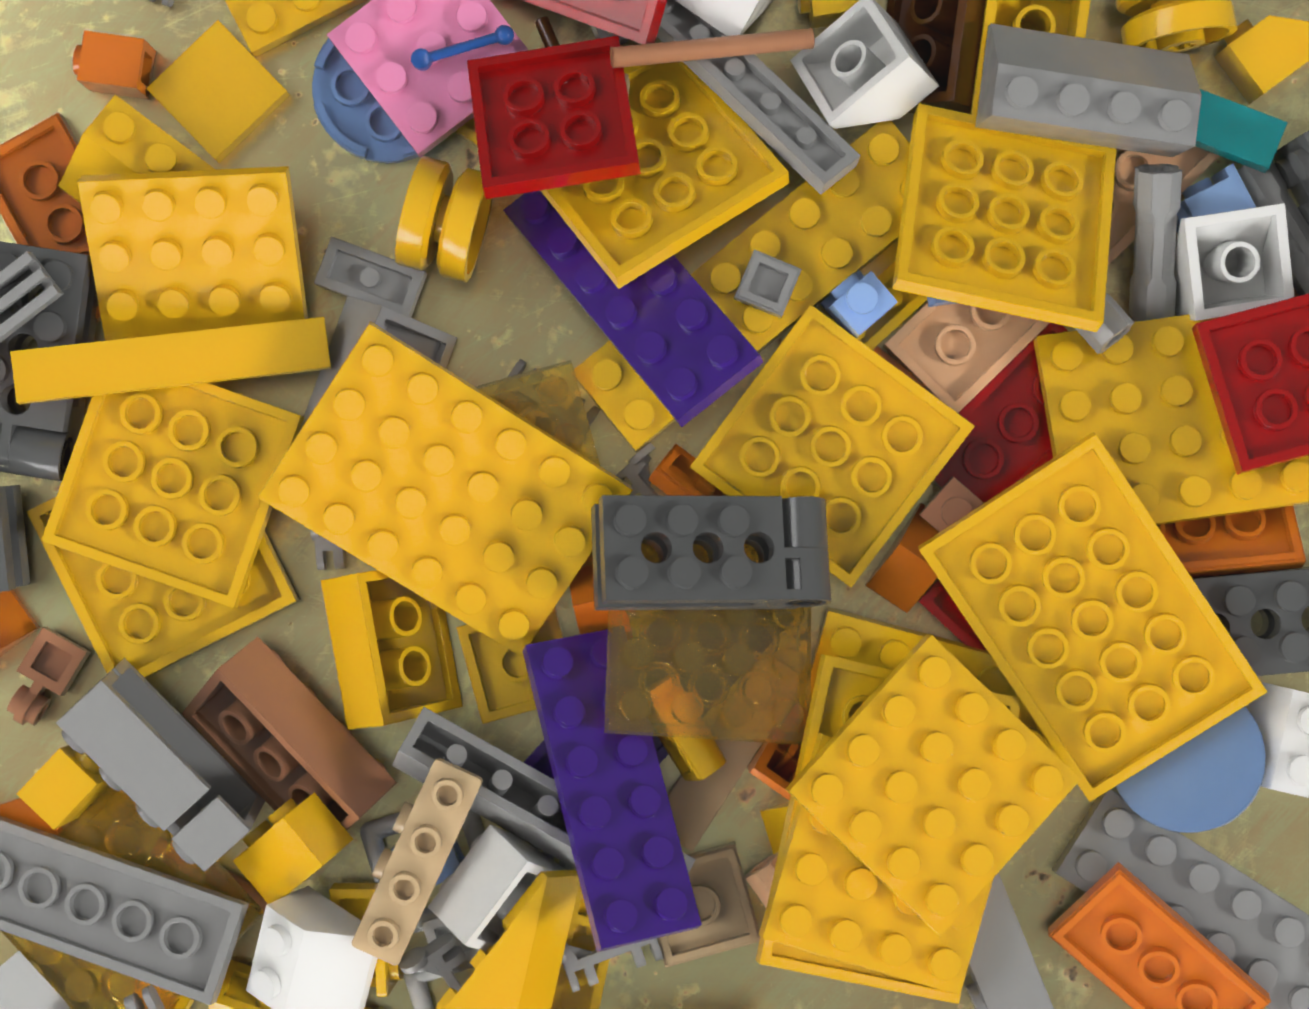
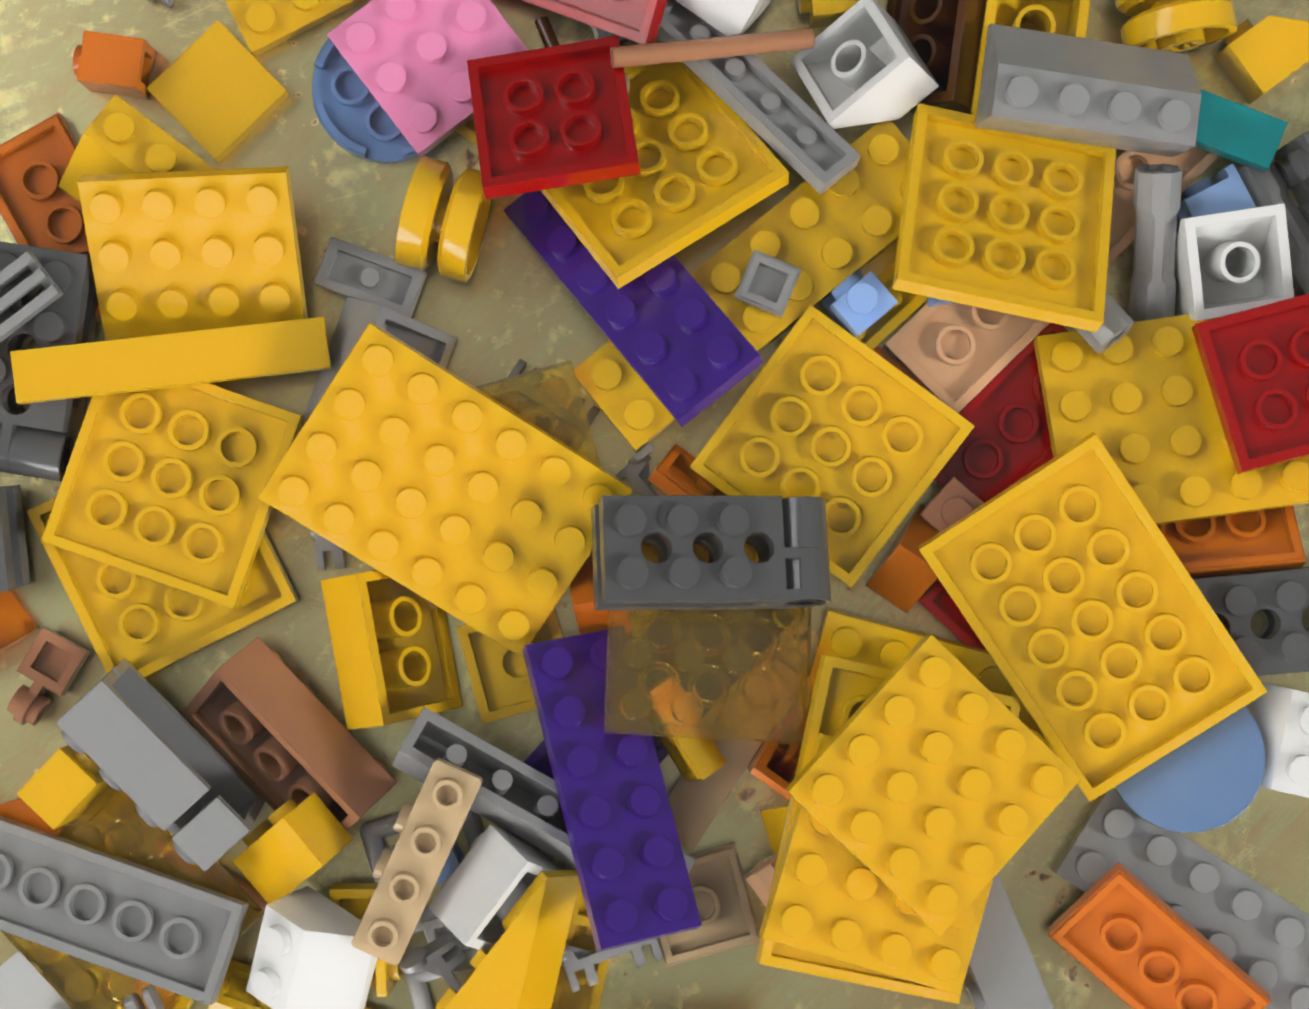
(423, 59): blue hinge -> none

